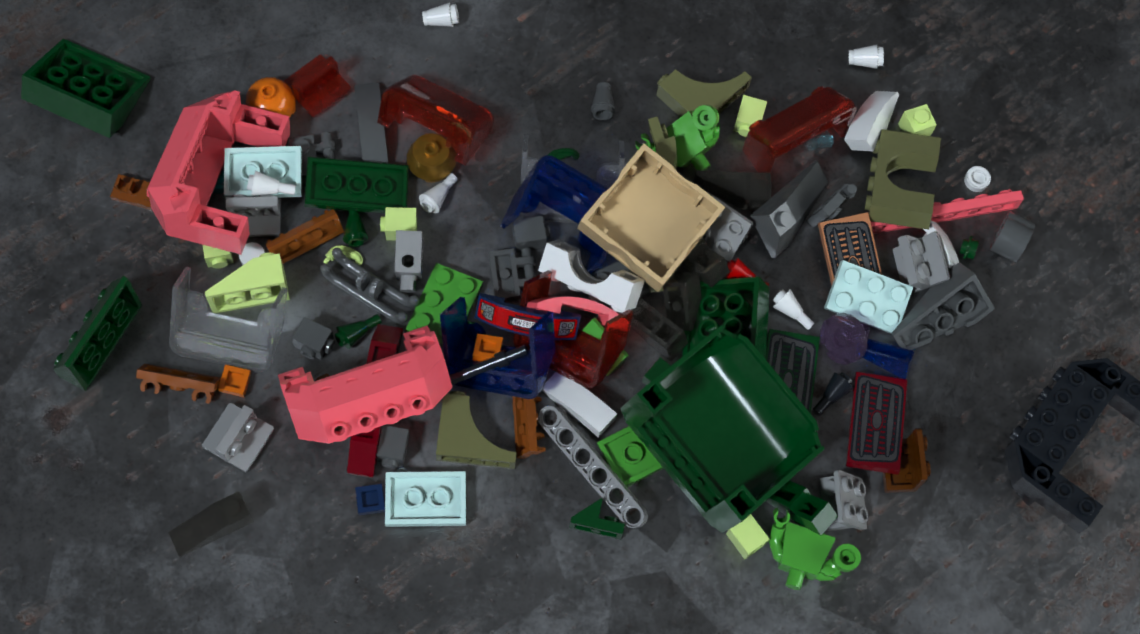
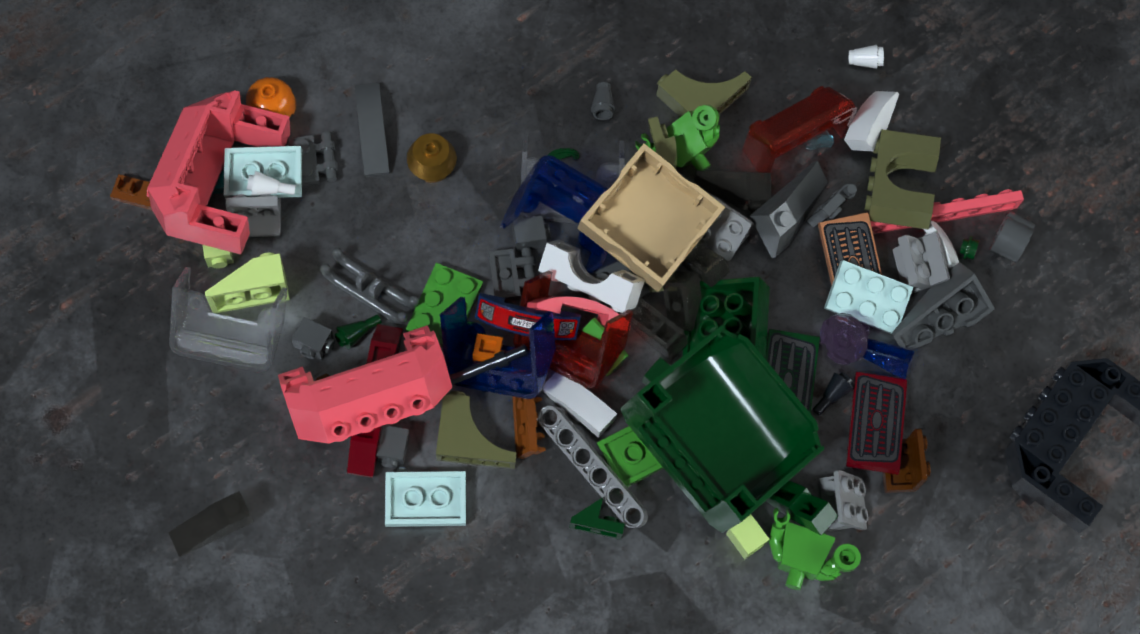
(84, 87): dark green slope -> none
(99, 334): dark green slope -> none
(177, 380): dark orange plate -> none
(234, 381): orange tile -> none
(238, 436): light grey bracket -> none
(250, 251): white tile -> none
(306, 236): dark orange plate -> none
(318, 85): clear red bracket -> none
(348, 252): yellowish green piece -> none
(355, 185): dark green tile -> none
(355, 232): dark green cone -> none
(370, 499): dark blue plate -> none
(398, 219): yellowish green brick -> none
(409, 250): light grey torso -> none
(433, 198): white cone -> none
(440, 110): clear red windscreen -> none
(441, 16): white cone -> none
(739, 270): red cone -> none
(749, 112): yellowish green brick -> none
(788, 304): white cone -> none
(918, 121): yellowish green brick -> none
(977, 179): white tile -> none

